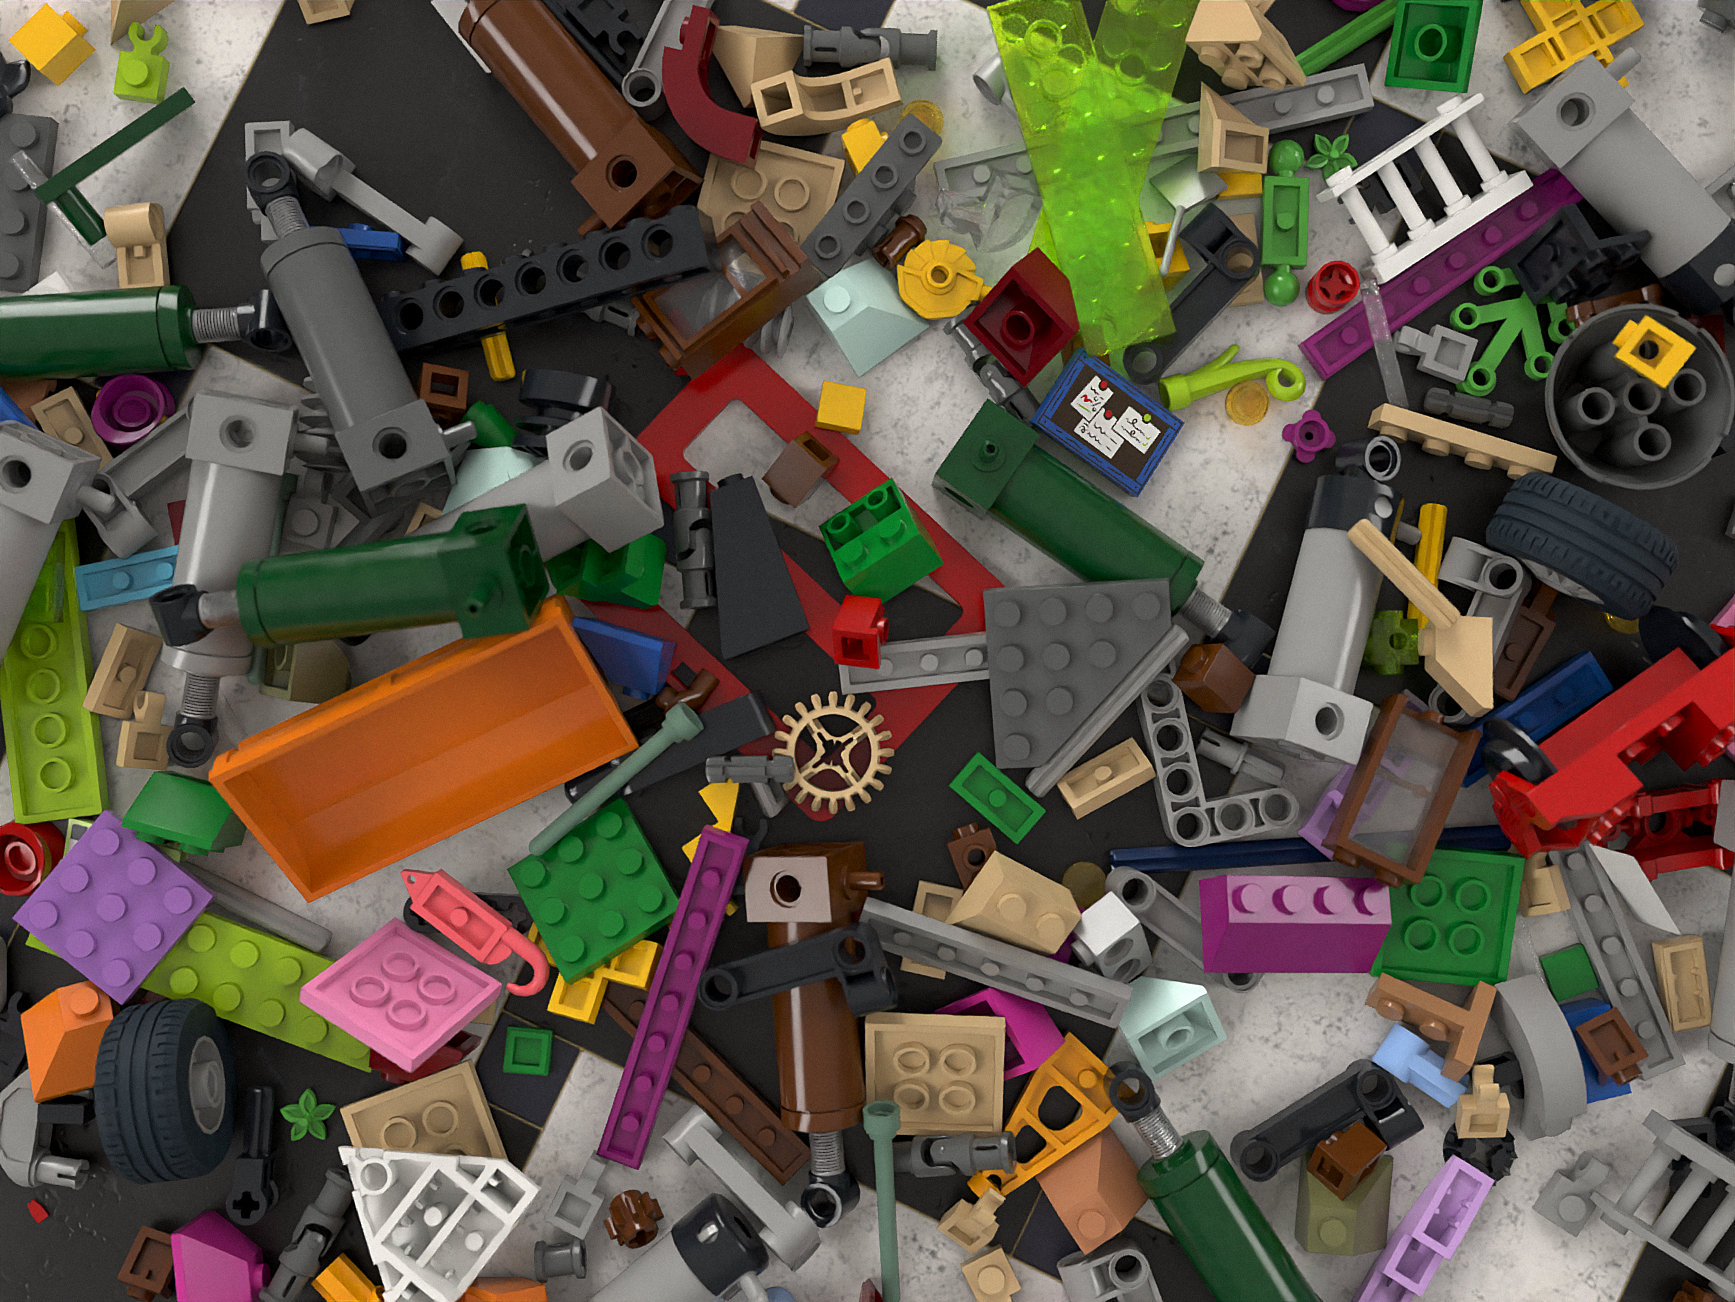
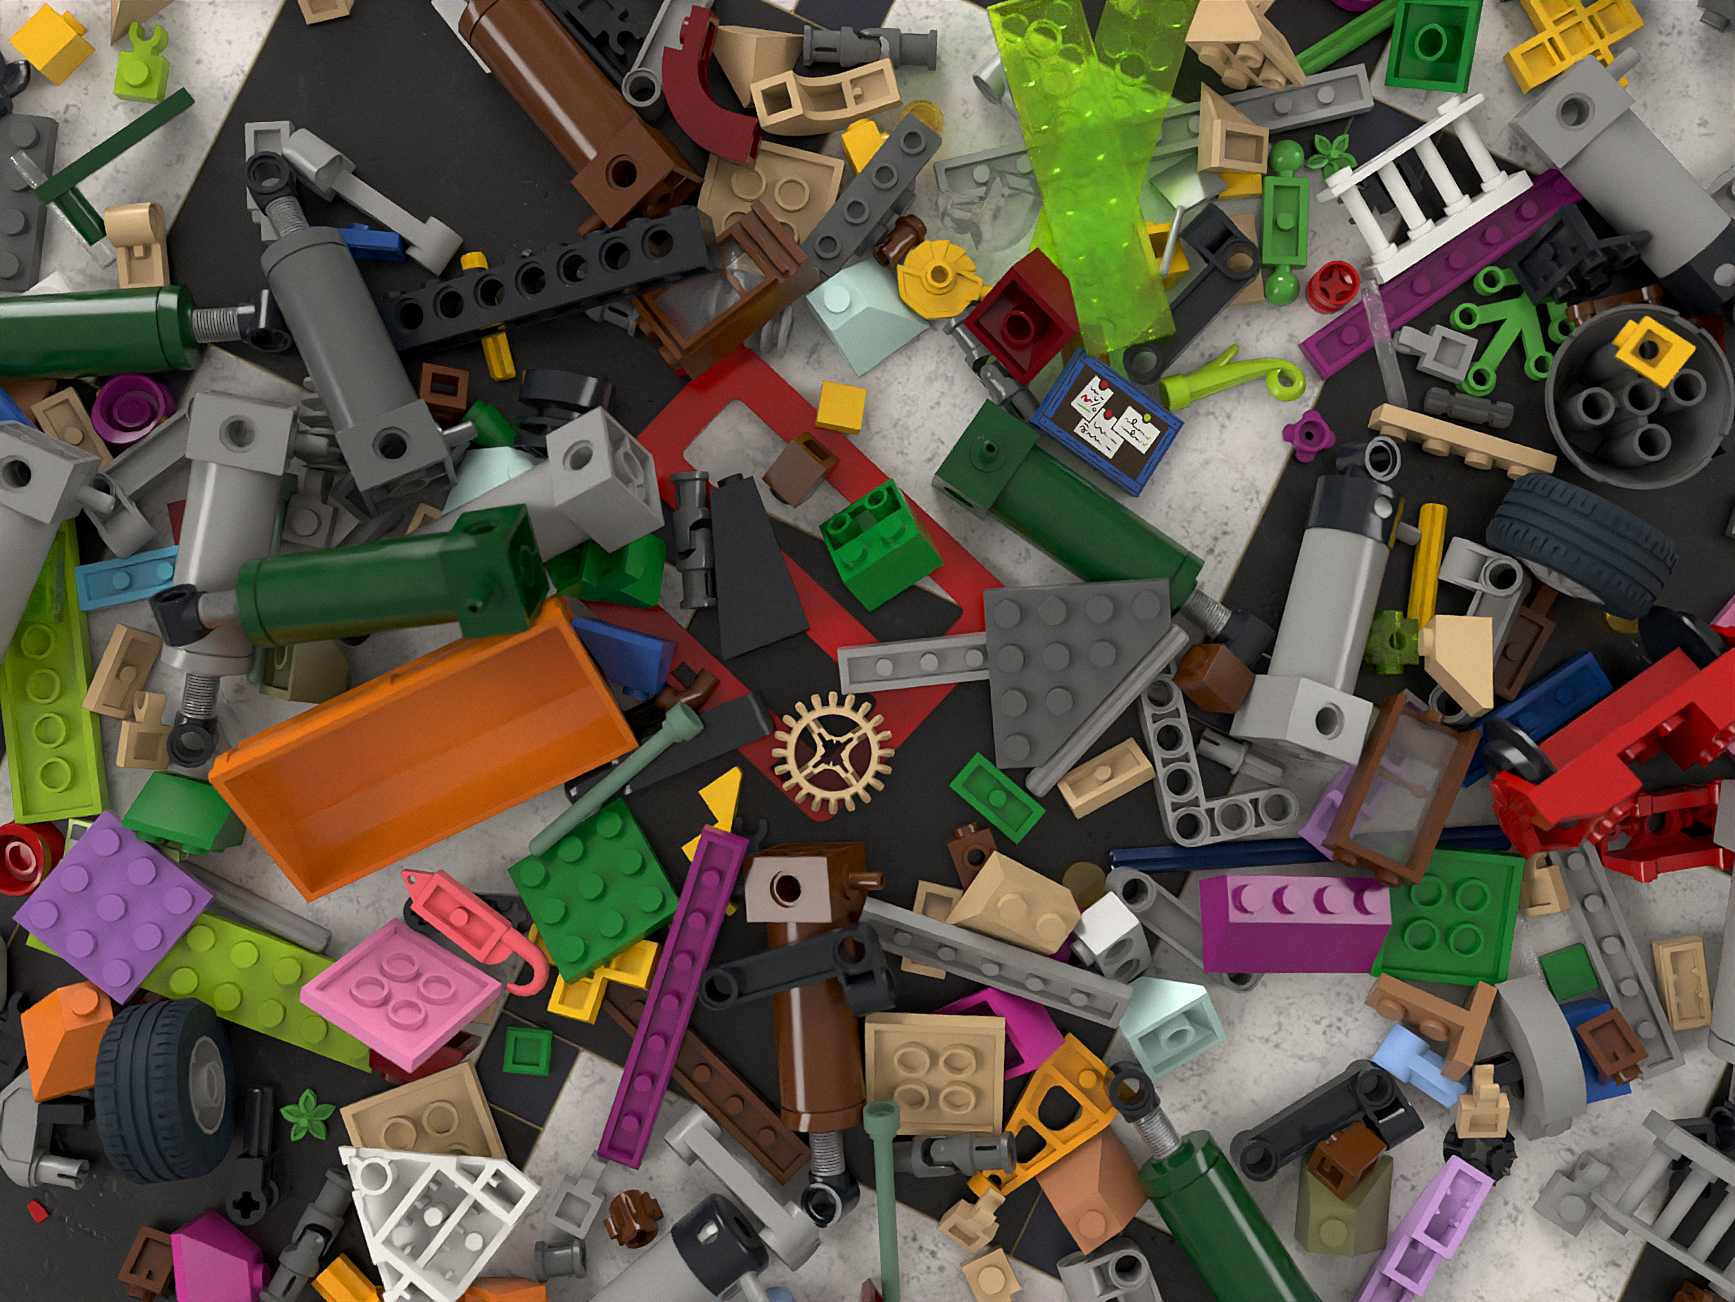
(750, 769): dark grey axle -> none
(769, 797): light grey slope -> none
(860, 632): red brick -> none
(1247, 403): clear yellow plate -> none
(1403, 574): tan axle -> none
(1635, 889): white sticker -> none

